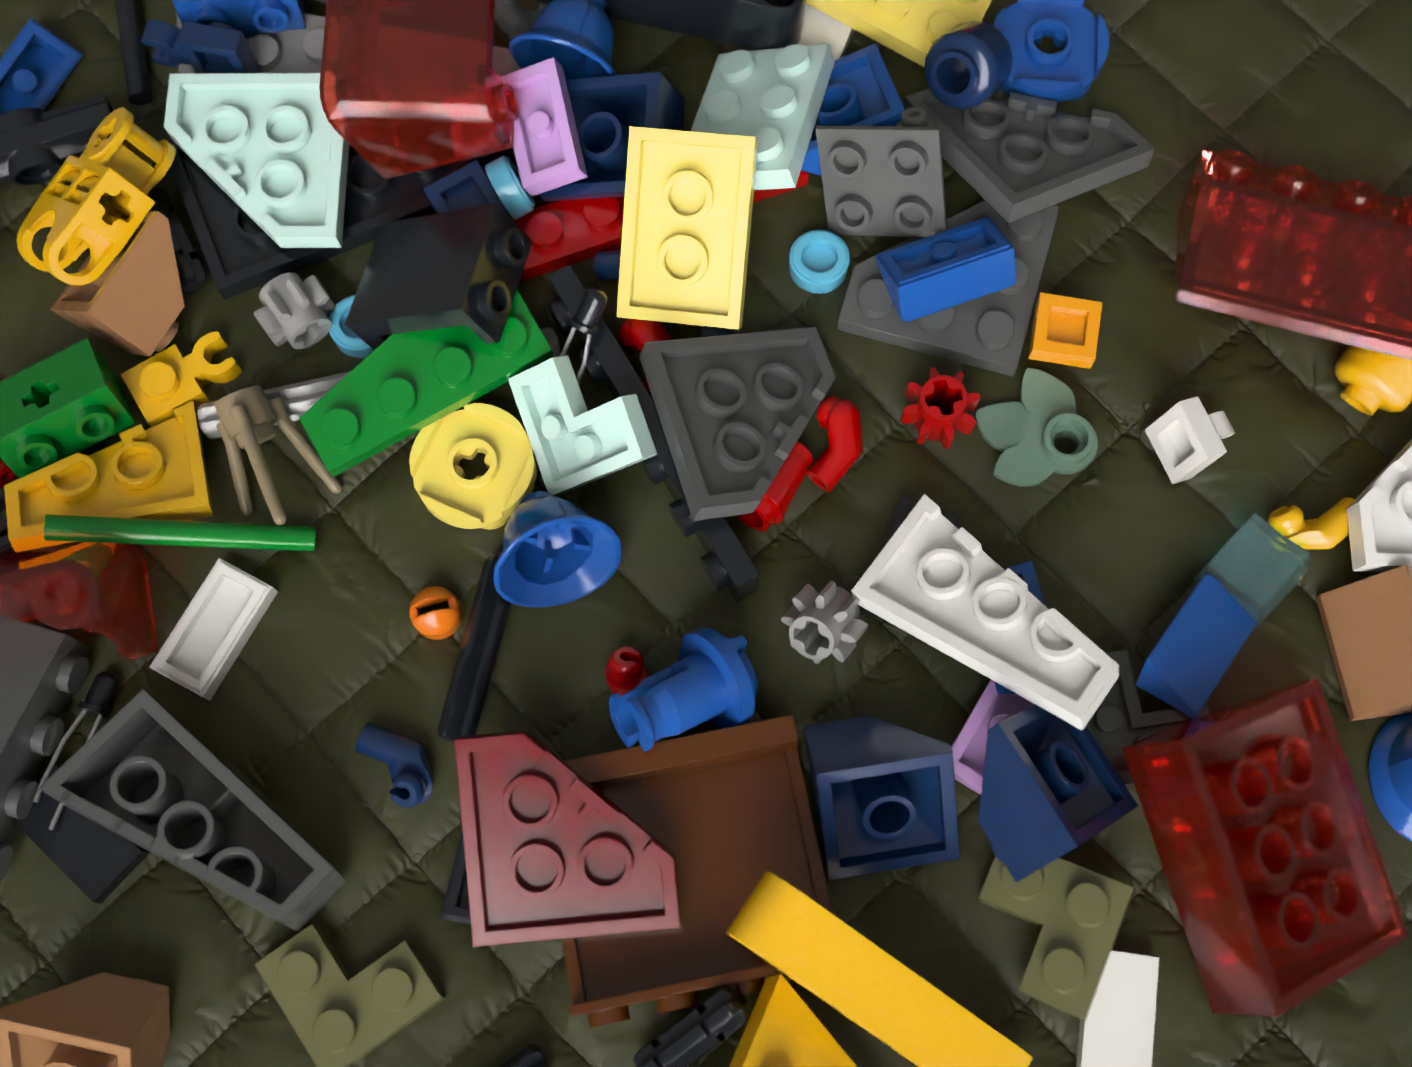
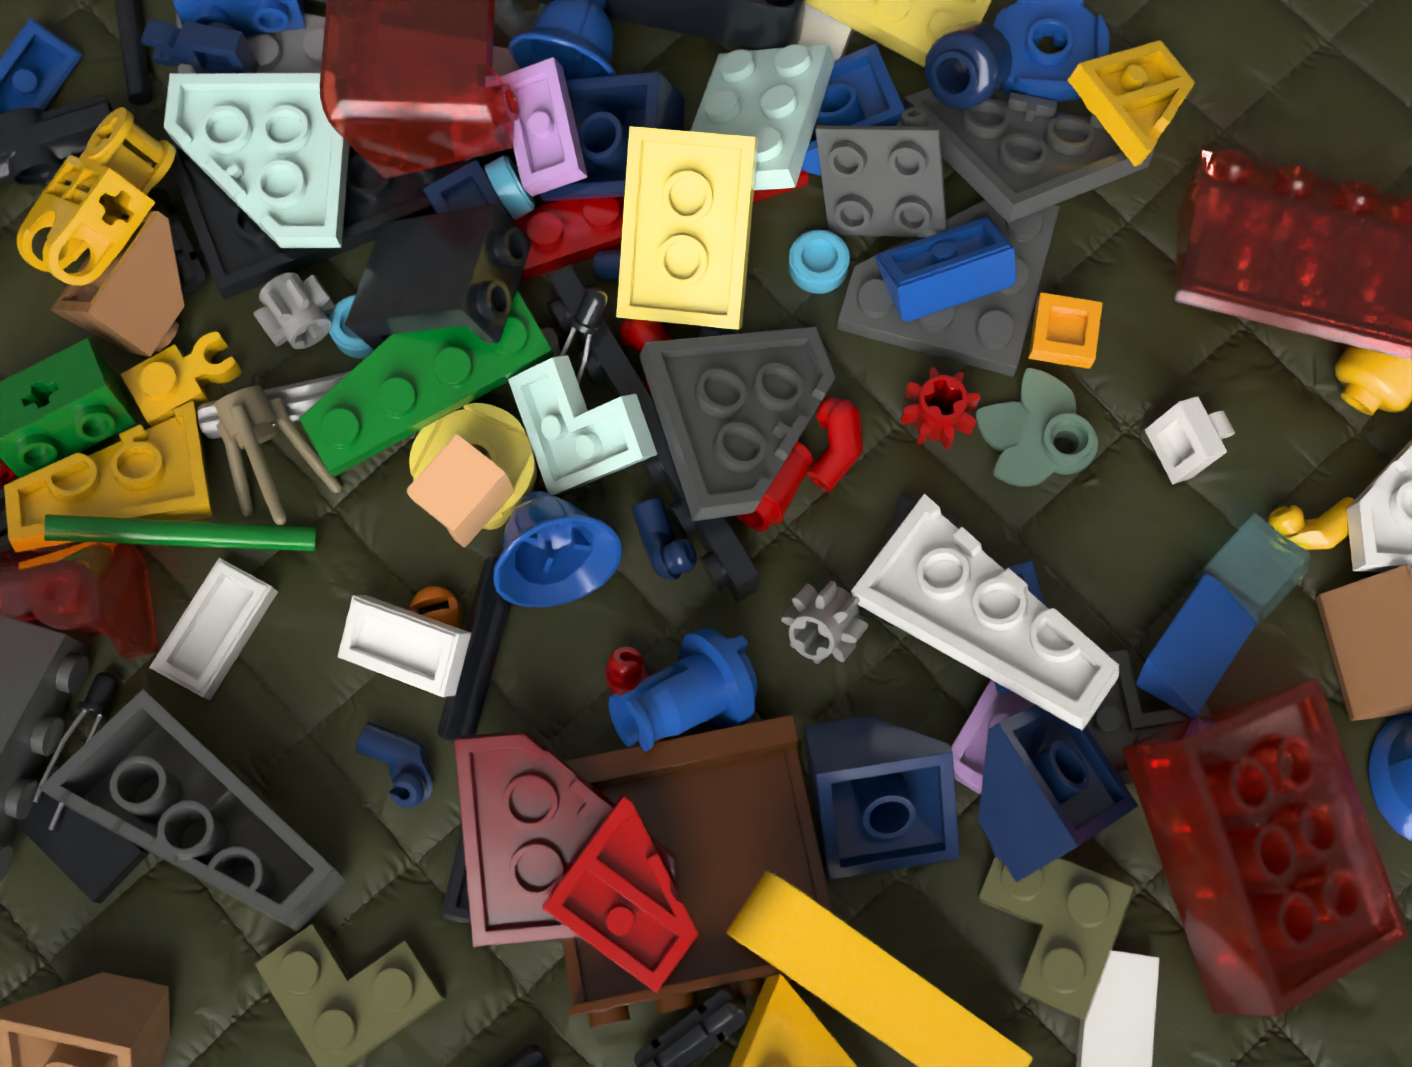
(404, 645): none -> white tile
(461, 489): none -> light nougat panel
(625, 899): none -> red wing
(666, 554): none -> dark blue arm
(1133, 94): none -> yellow wing

